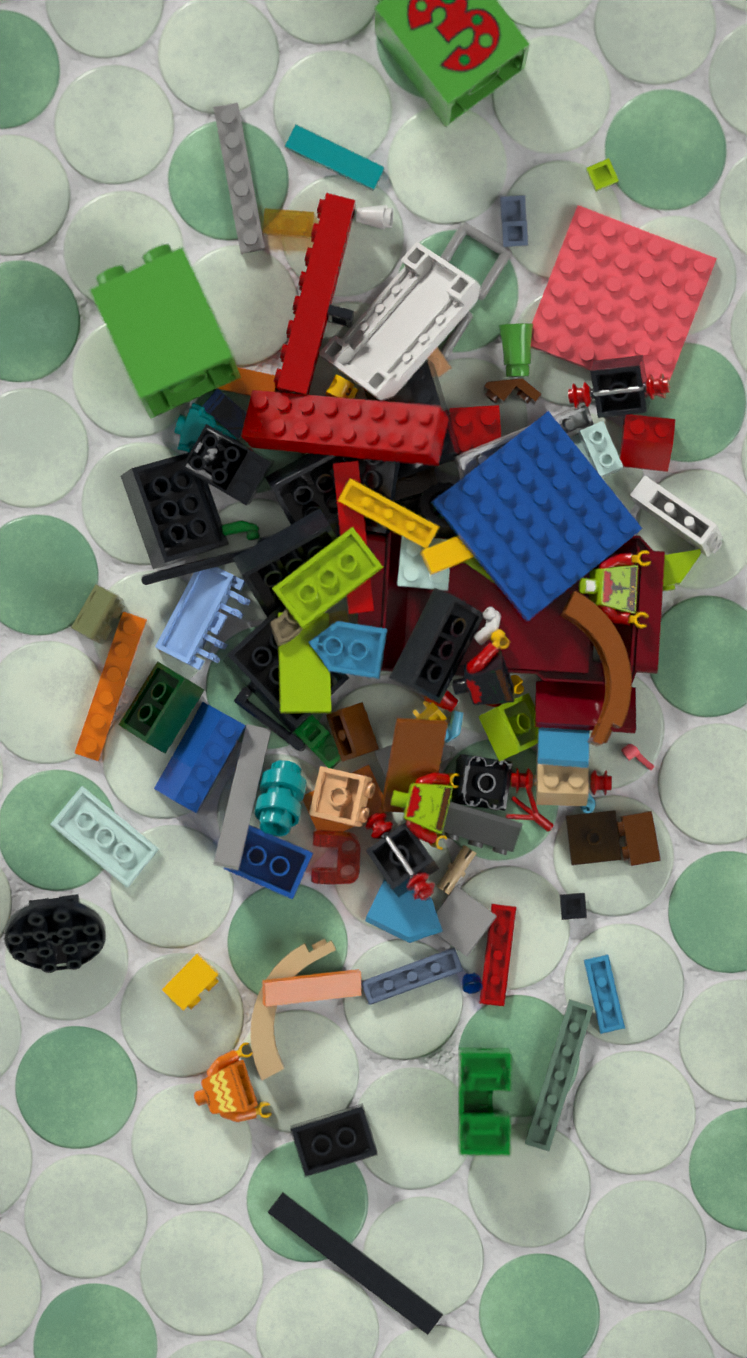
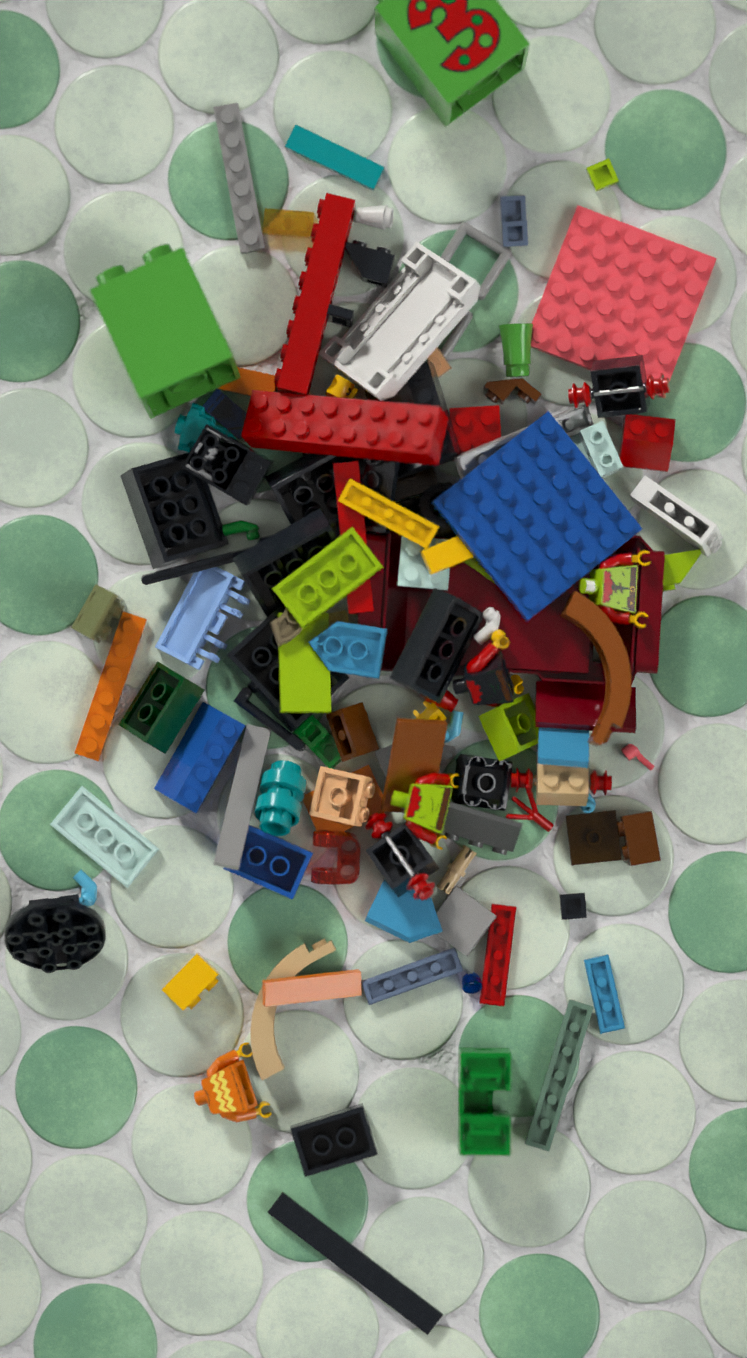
(89, 888): none -> medium azure arm
(371, 264): none -> black slope

